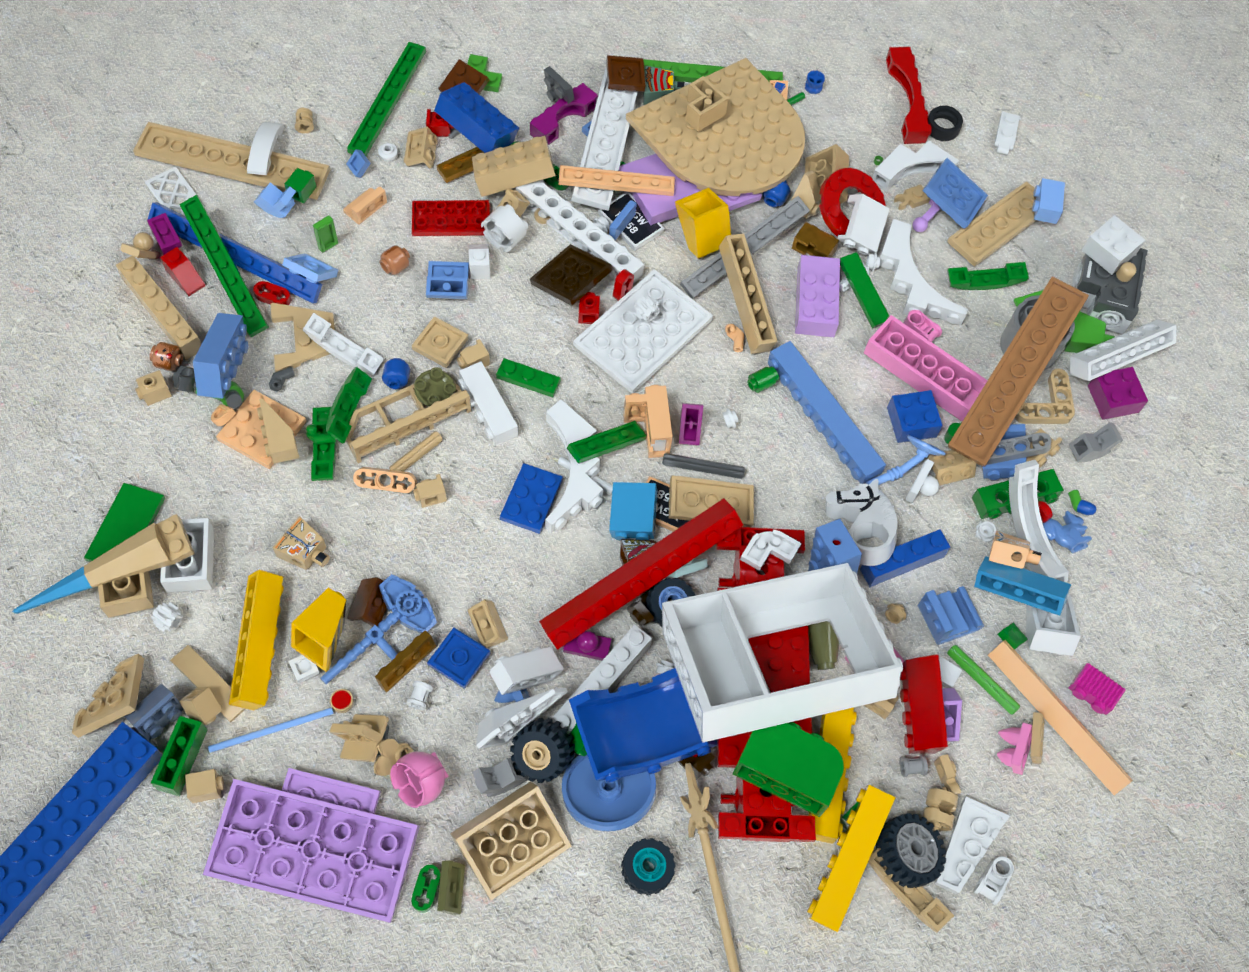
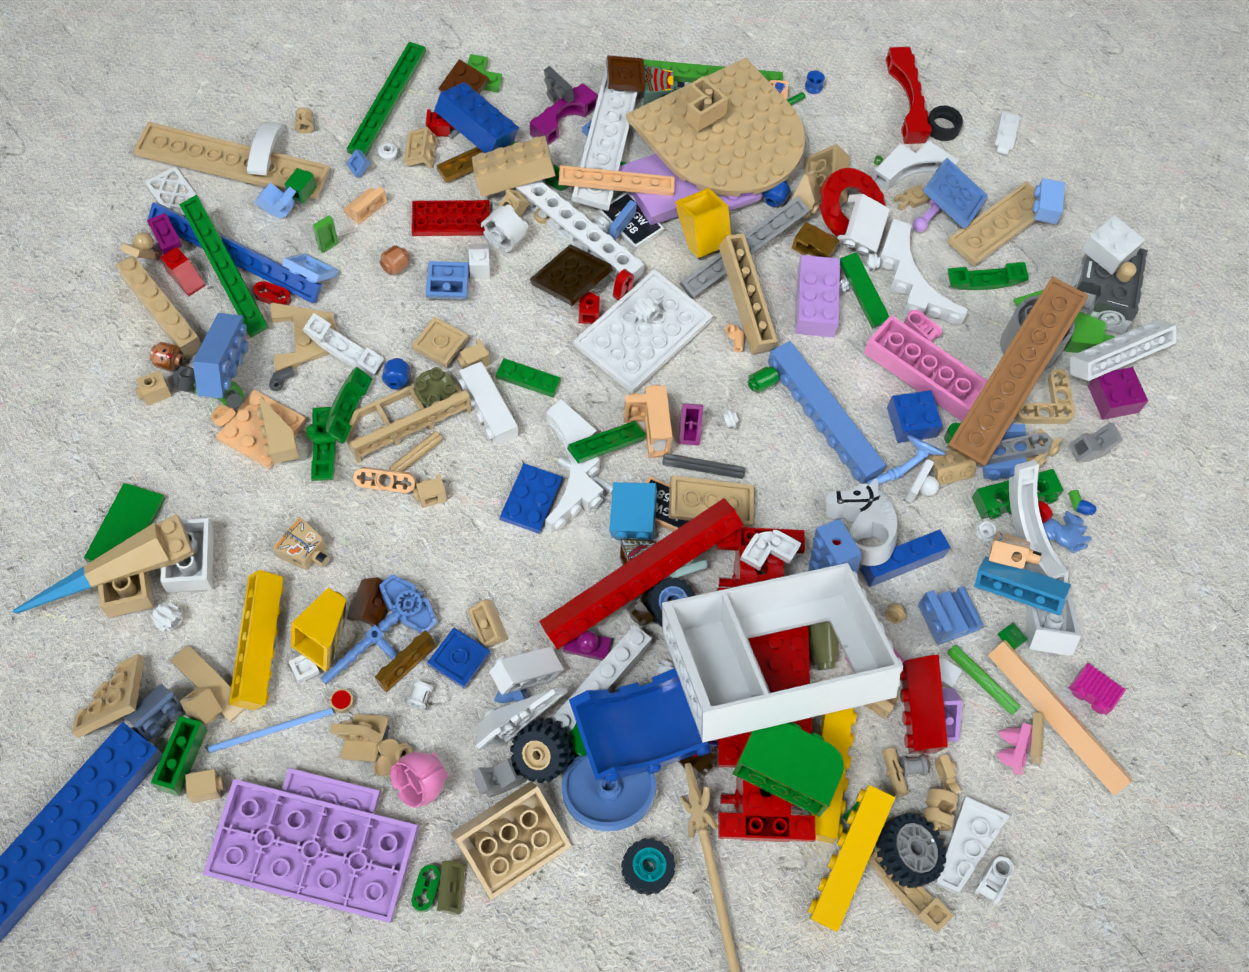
(895, 772): none -> tan pin

